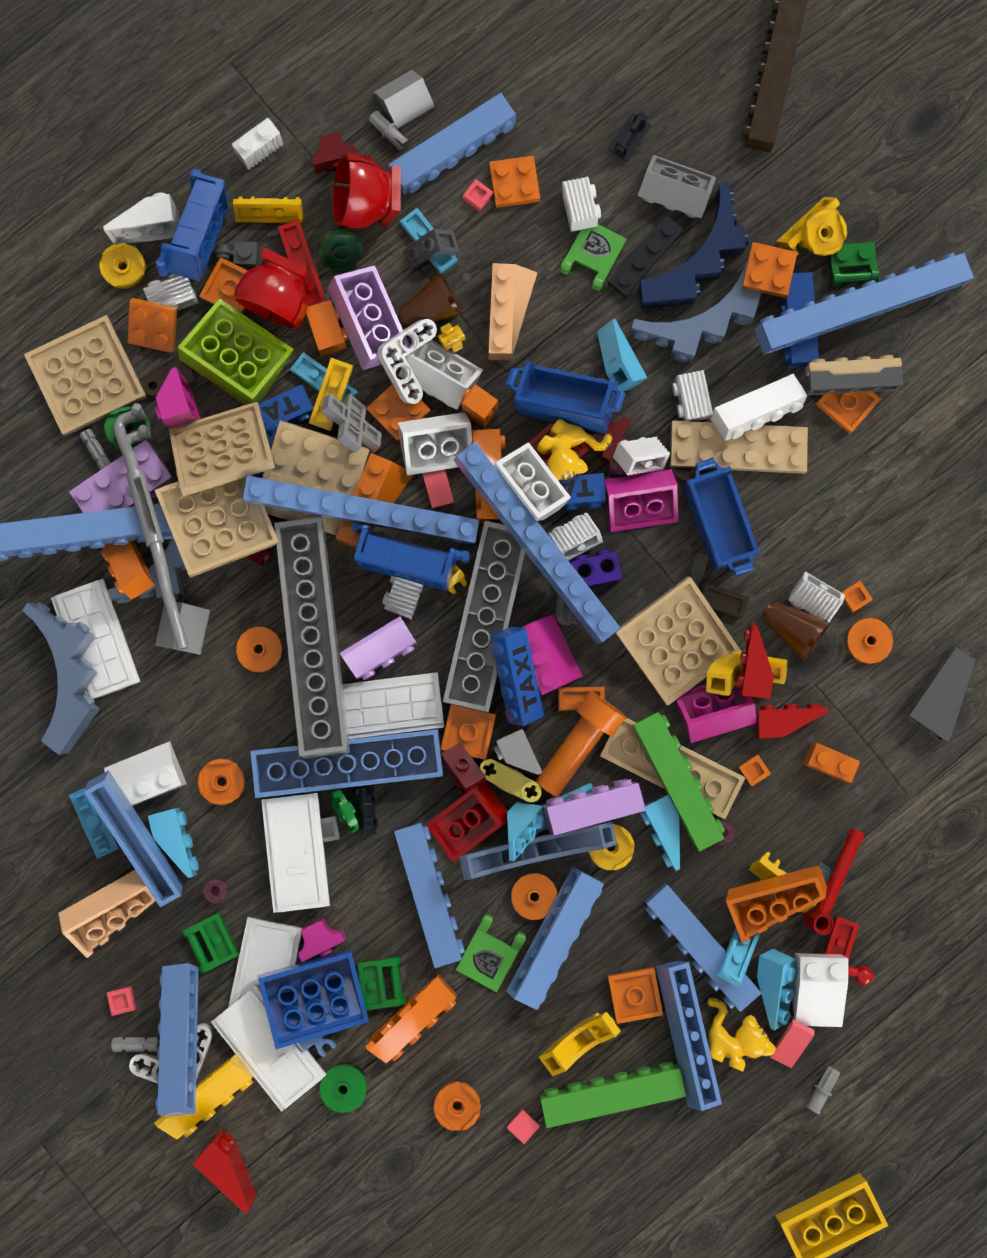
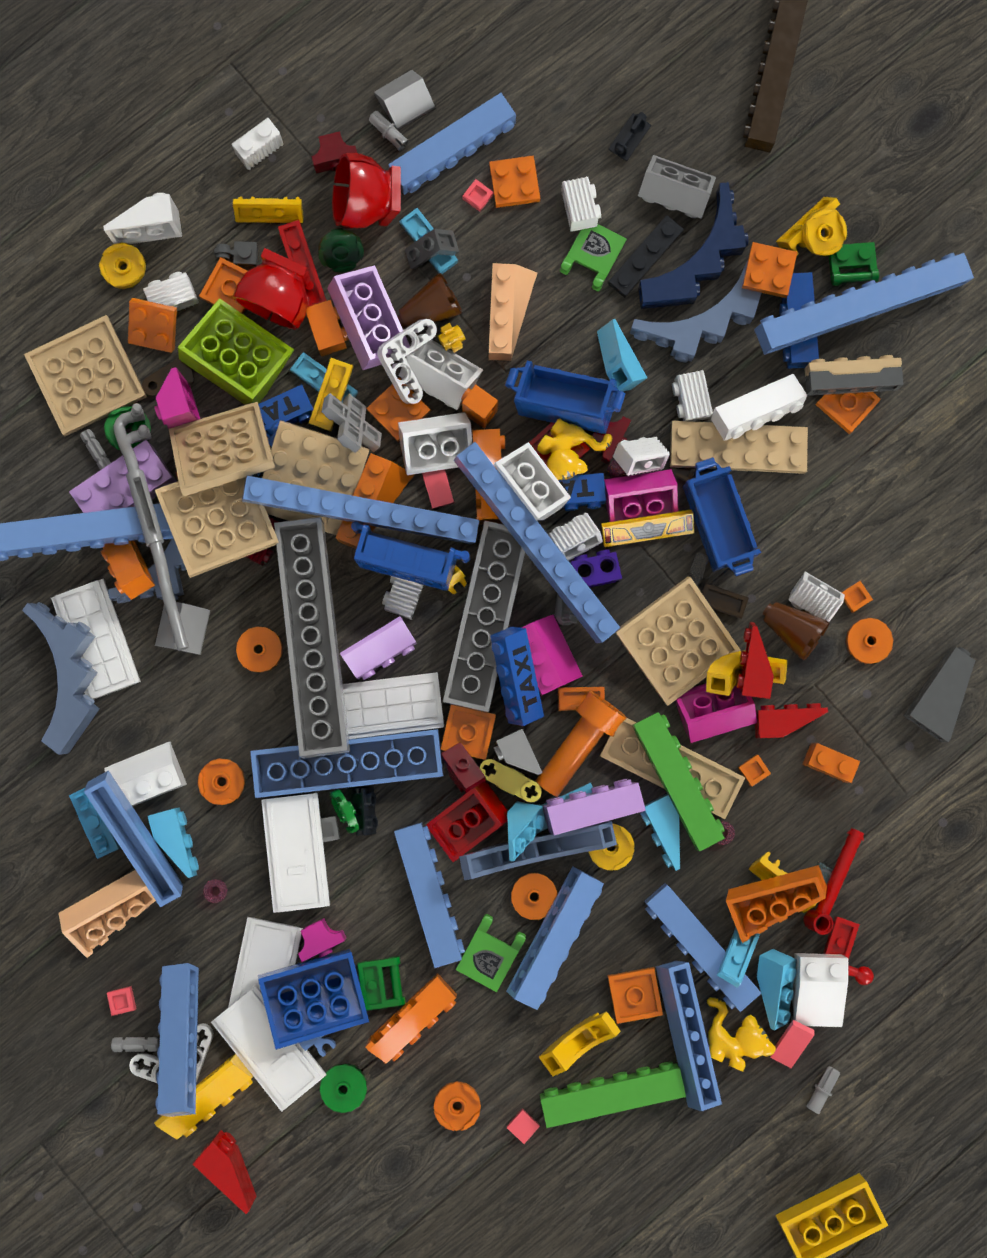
(196, 229): blue container -> none
(217, 940): green plate -> none
(648, 528): none -> tile

